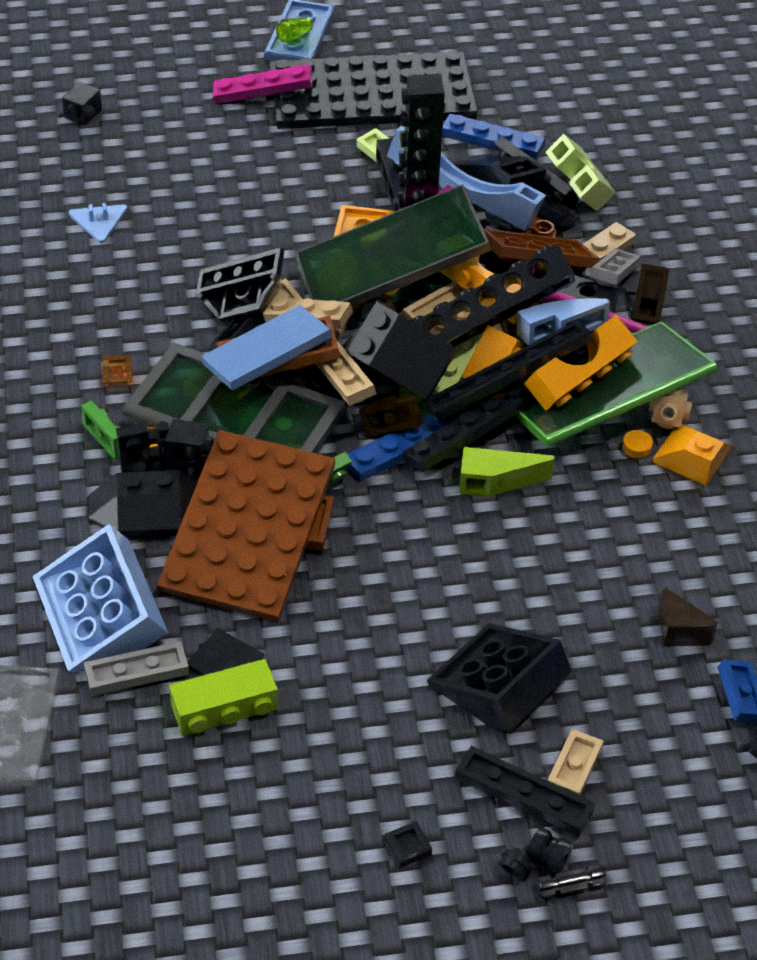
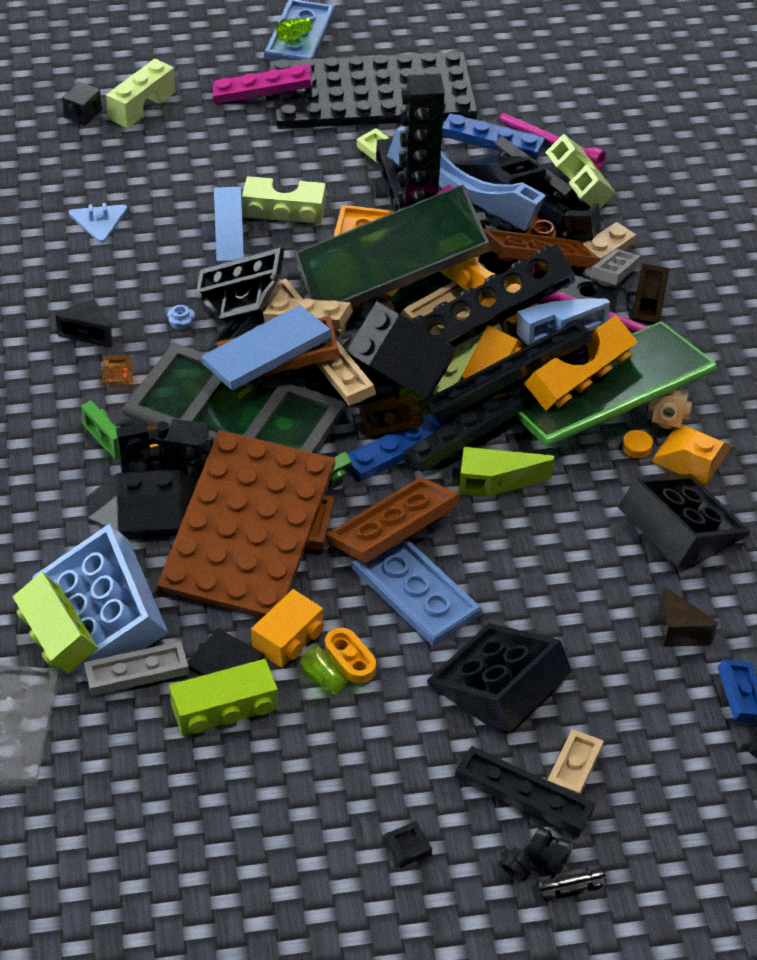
(54, 623): none -> brick
(85, 323): none -> black slope
(127, 100): none -> yellowish green arch
(181, 317): none -> light blue plate
(228, 224): none -> light blue slope
(287, 628): none -> light orange brick
(302, 205): none -> yellowish green arch
(321, 667): none -> clear neon green cone
(353, 657): none -> light orange plate
(393, 519): none -> dark orange plate
(419, 591): none -> medium blue tile
(583, 224): none -> black panel
(595, 154): none -> dark pink piece
(681, 518): none -> black slope

